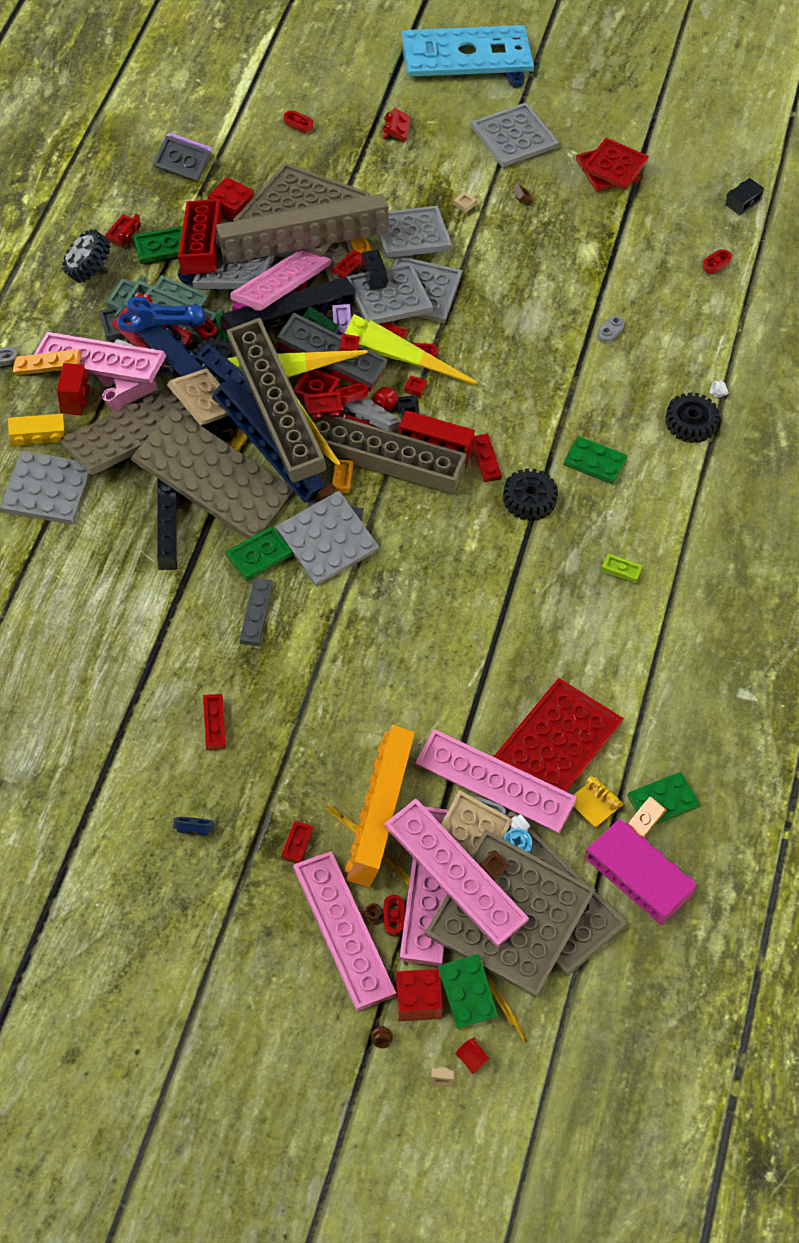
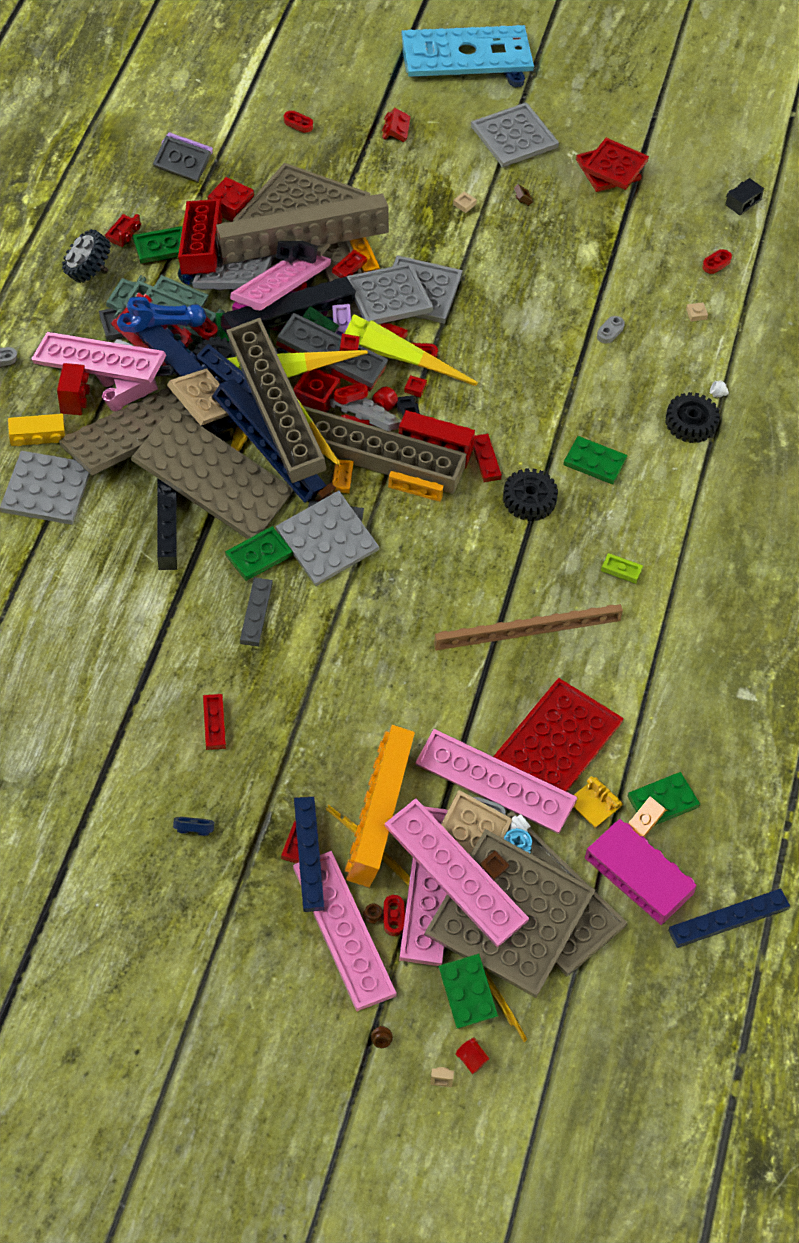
(45, 362): light orange plate -> none
(293, 250): none -> black slope
(308, 854): none -> dark blue plate
(323, 405): red bracket -> none
(374, 270): black brick -> none
(415, 233): light grey plate -> none
(415, 486): none -> light orange plate
(418, 995): red brick -> none
(527, 627): none -> medium nougat plate
(697, 312): none -> tan plate
(728, 918): none -> dark blue plate

